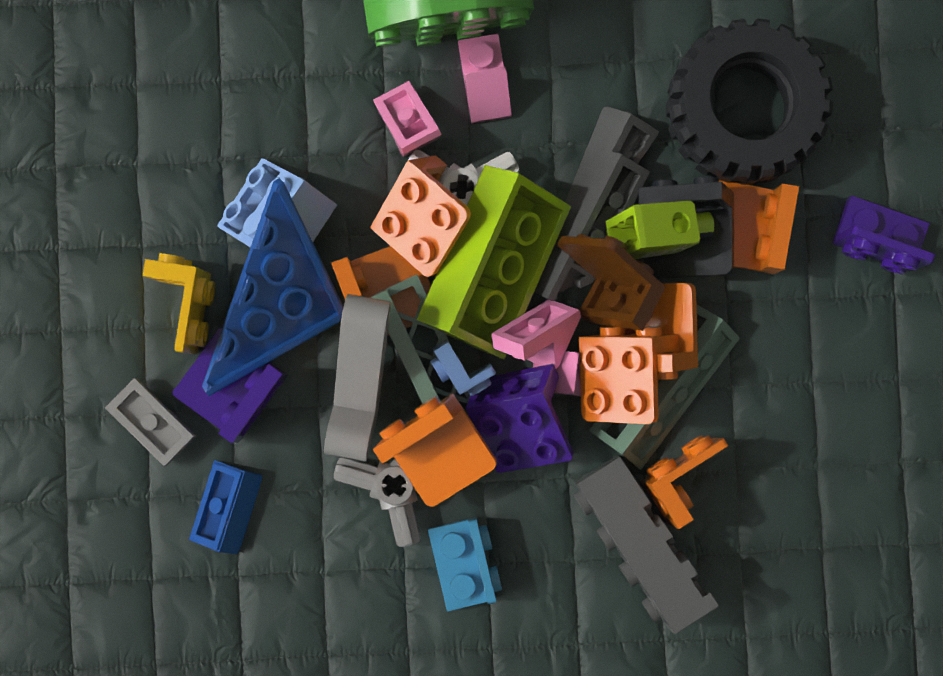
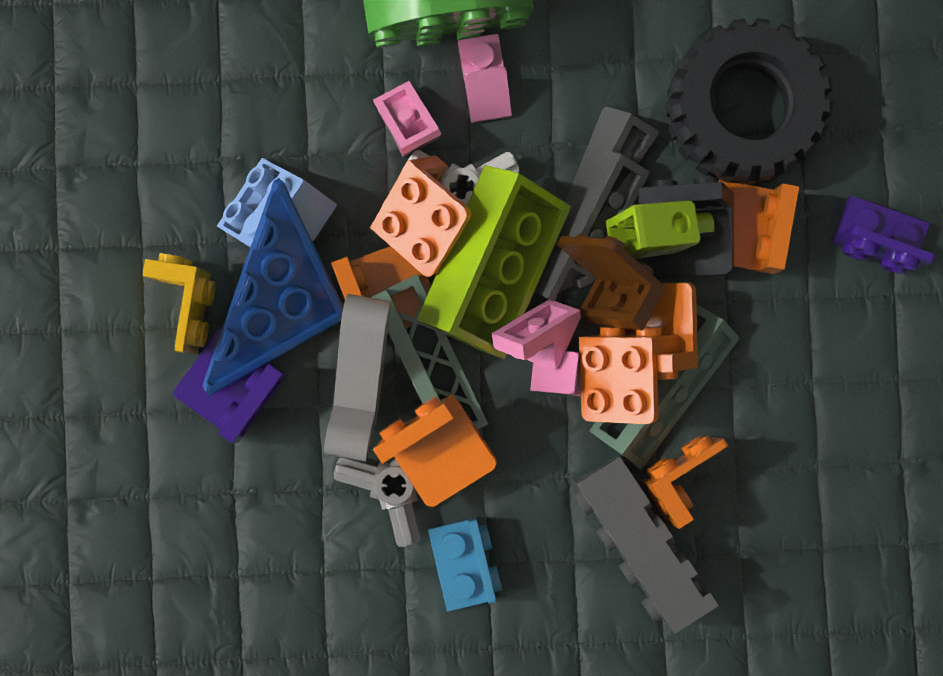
(150, 422): light grey plate -> none
(225, 508): blue slope -> none
(449, 367): medium blue bracket -> none
(520, 419): dark purple bracket -> none

